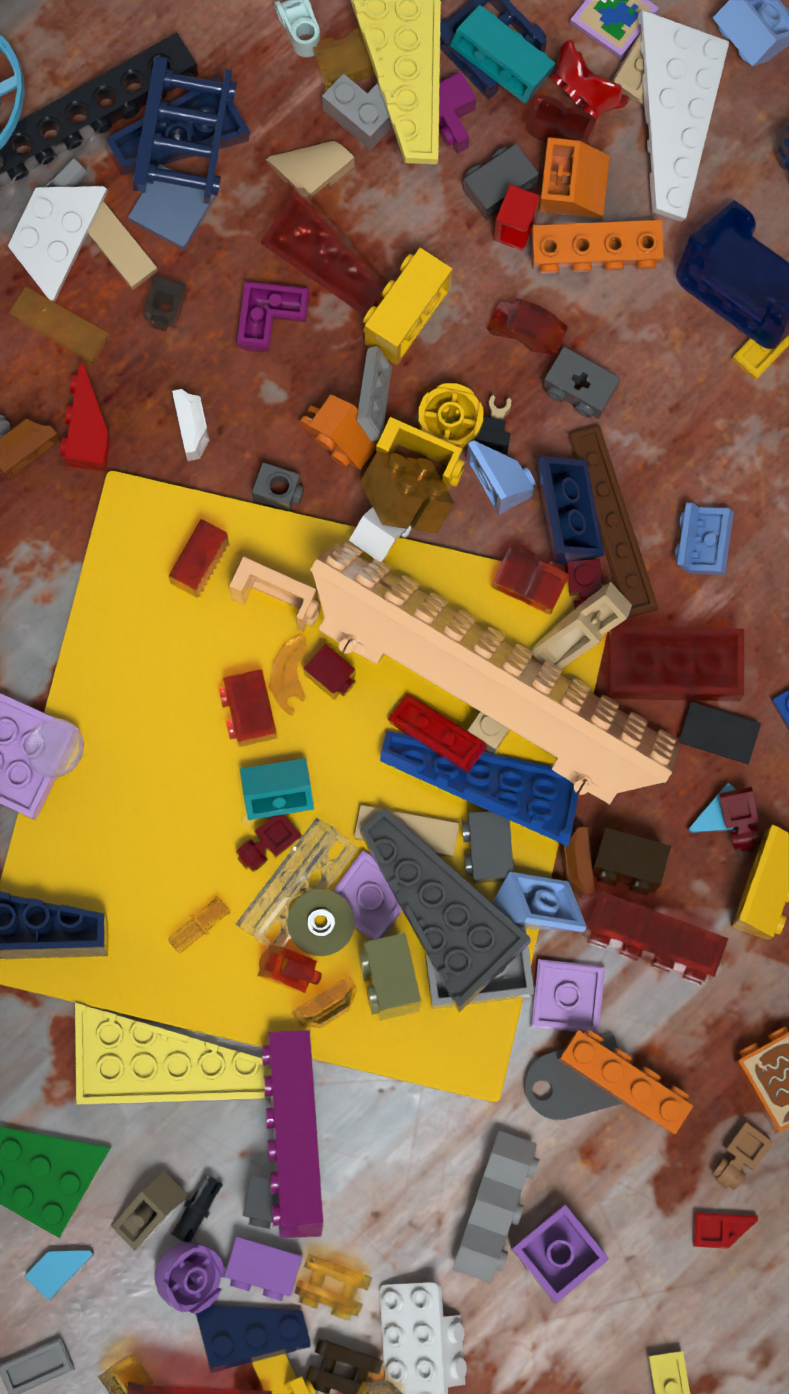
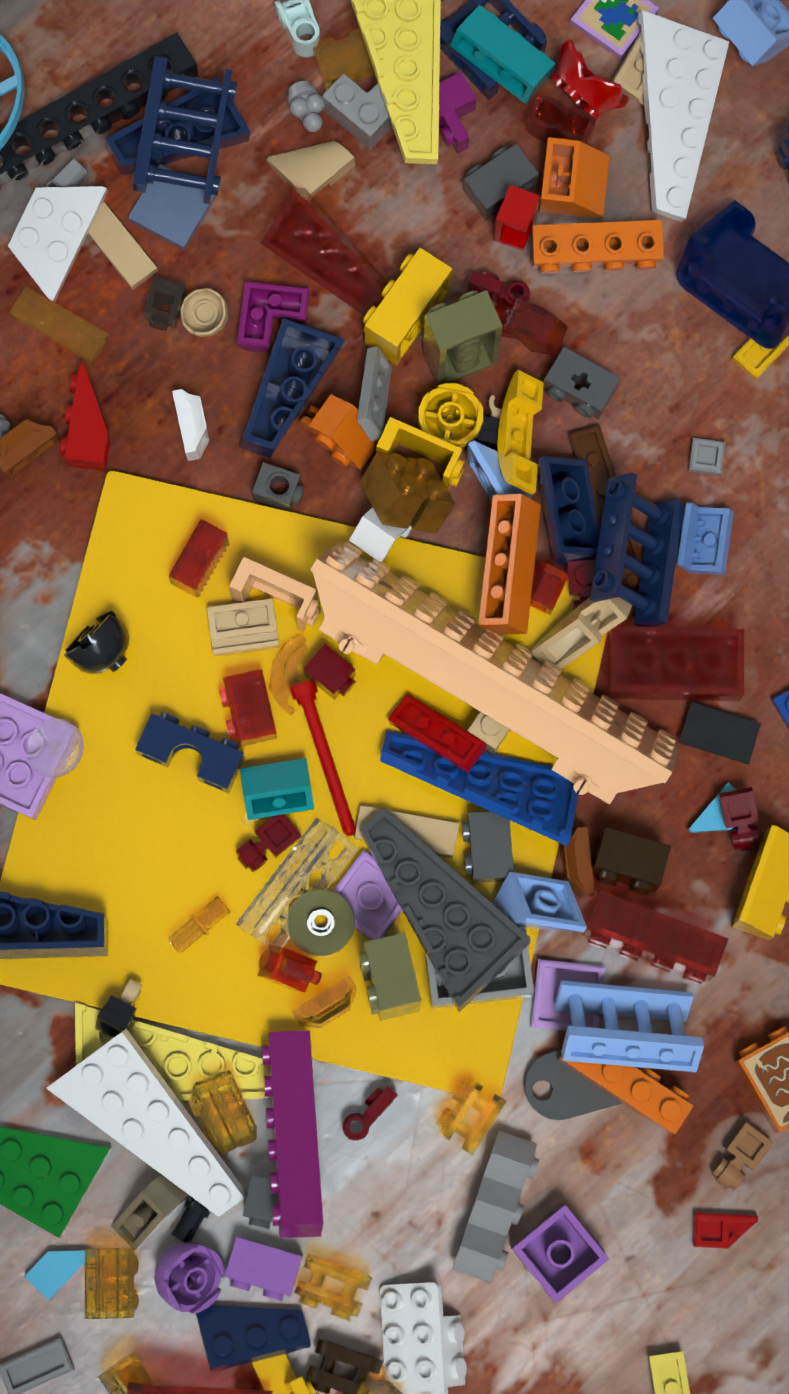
(100, 645): none -> black cylinder
(110, 1283): none -> clear yellow brick
(119, 1013): none -> black piece
(137, 1108): none -> white wing
(165, 738): none -> dark blue arch
(204, 312): none -> tan hair
(223, 1112): none -> clear yellow brick
(243, 627): none -> tan plate
(292, 374): none -> dark blue wedge
(305, 104): none -> light grey piece
(305, 696): none -> red piece
(377, 1103): none -> dark red plate
(461, 337): none -> olive brick
(468, 1097): none -> clear yellow brick
(490, 282): none -> dark red plate
(509, 564): none -> orange brick
(515, 431): none -> yellow slope
(628, 1047): none -> light blue fence
(659, 555): none -> dark blue fence
(706, 456): none -> light grey tile

